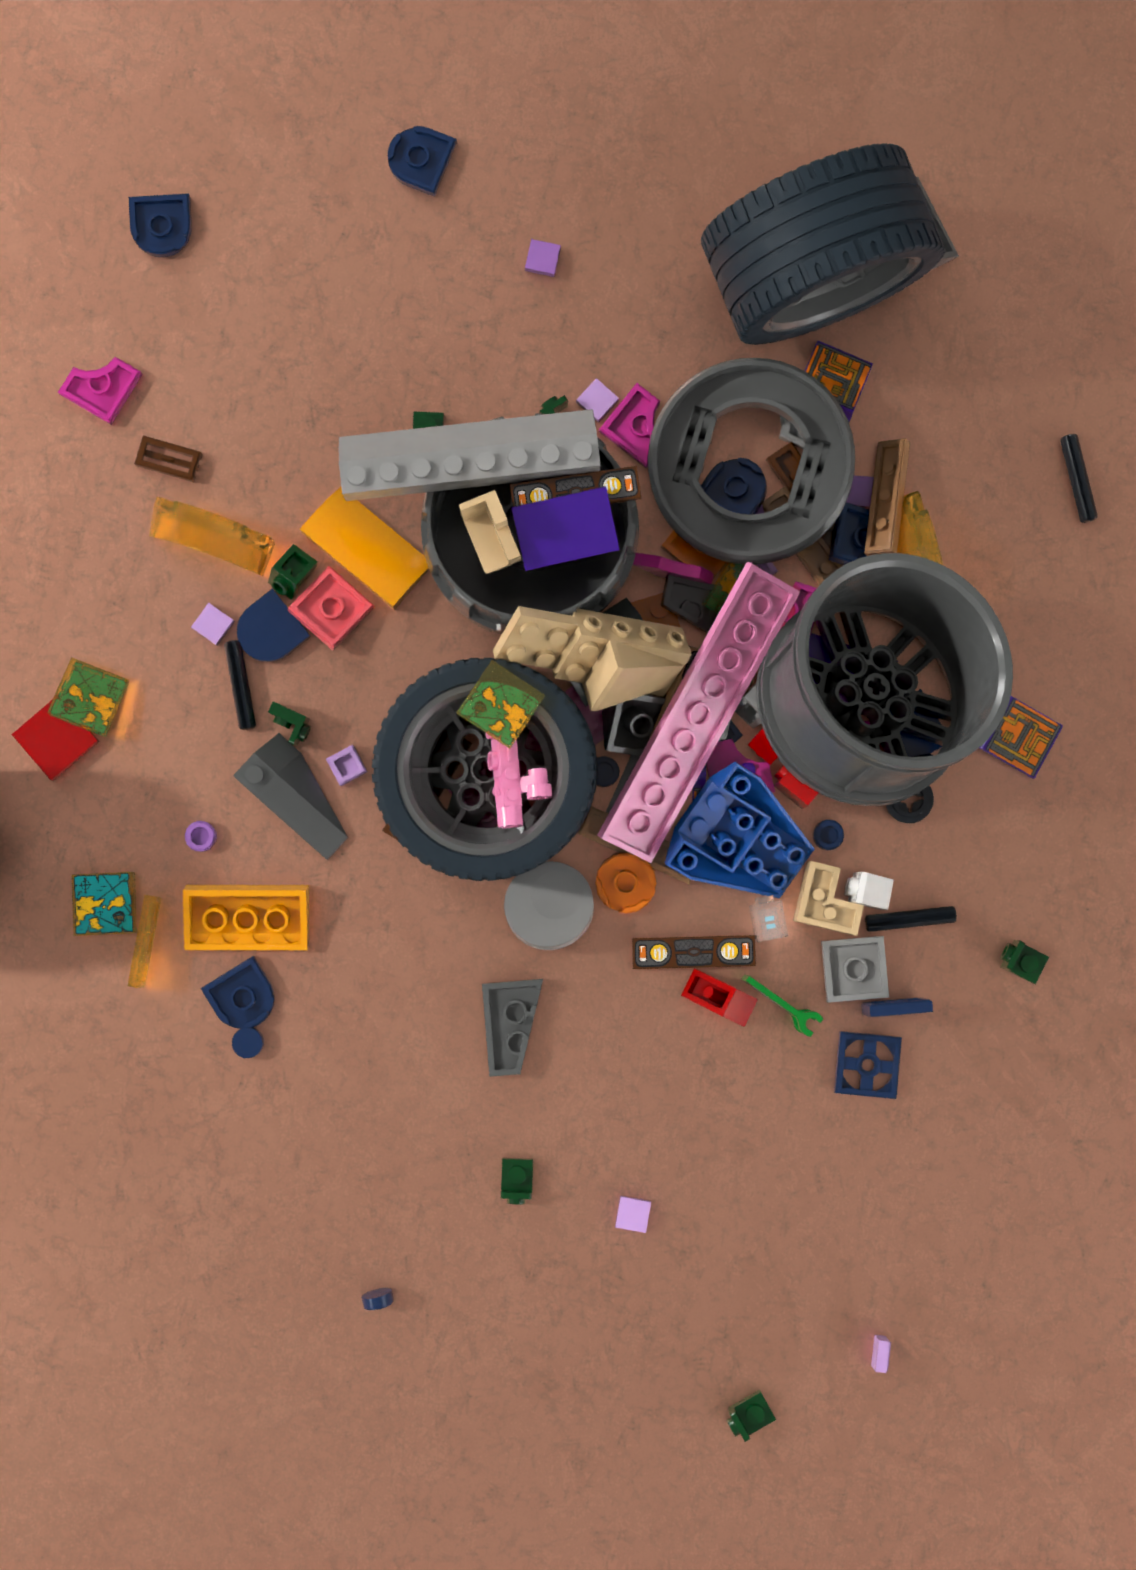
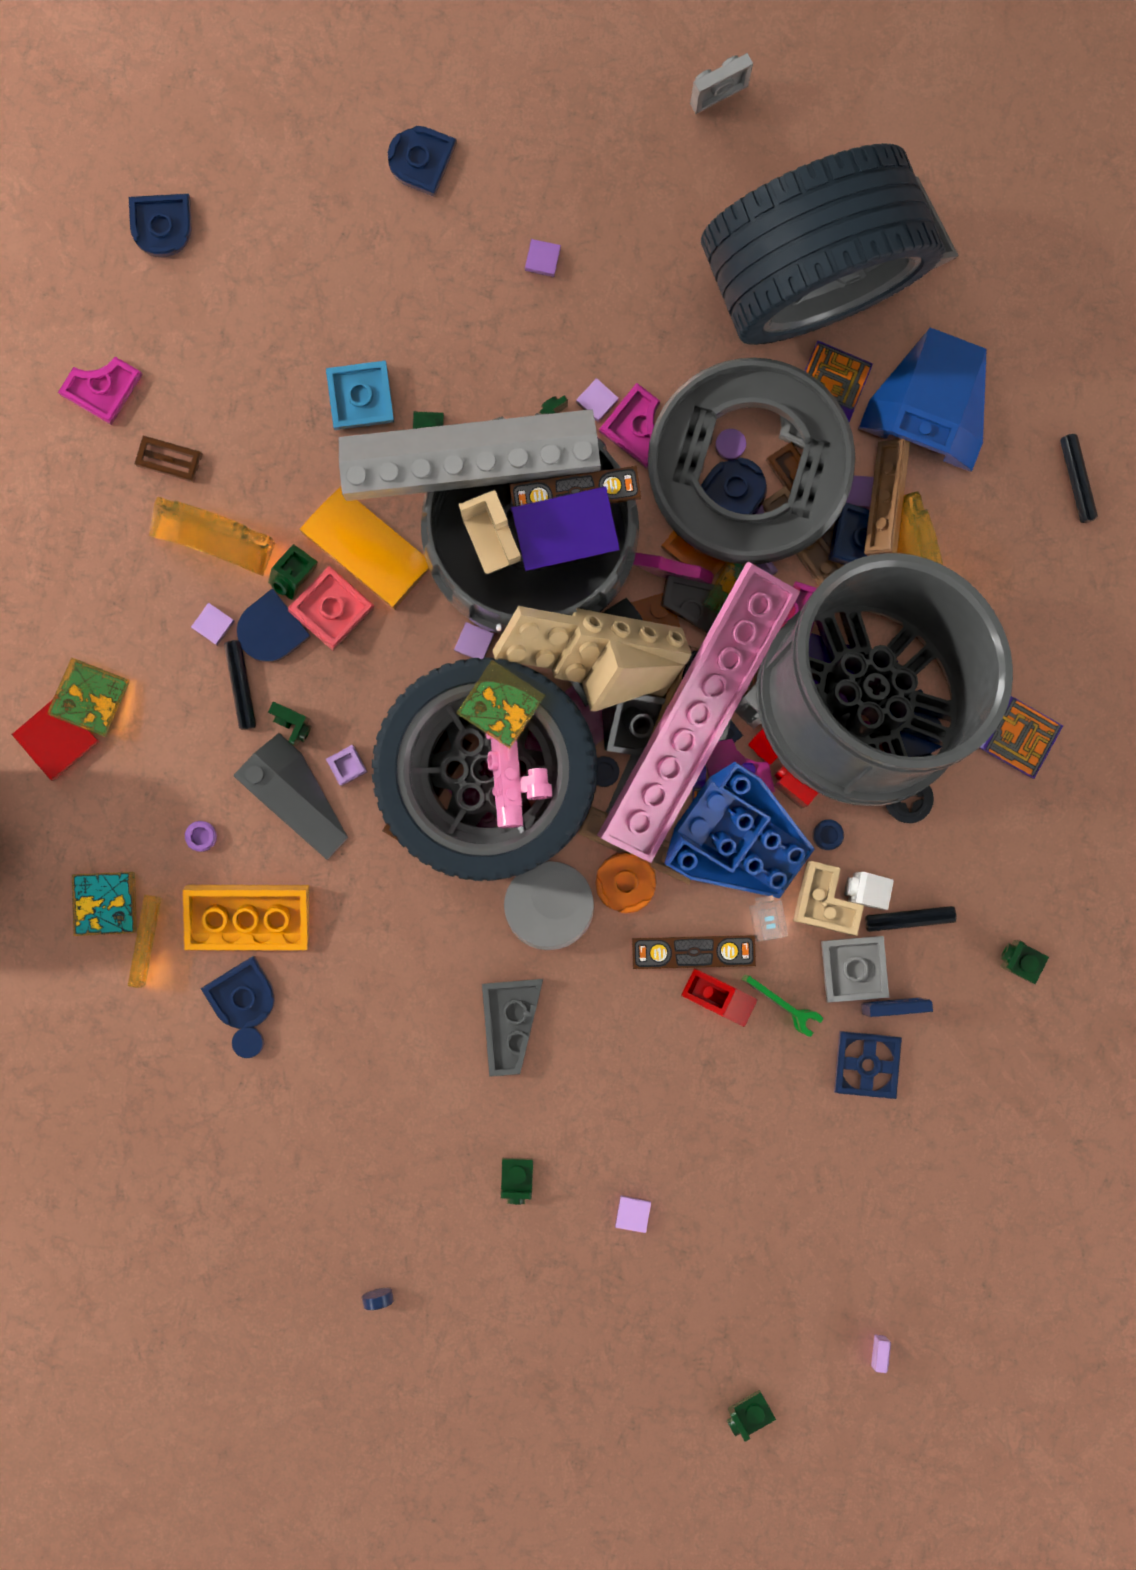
(360, 395): none -> dark azure plate
(474, 641): none -> lavender tile
(721, 83): none -> light grey plate
(730, 444): none -> medium lavender tile
(934, 399): none -> blue wedge

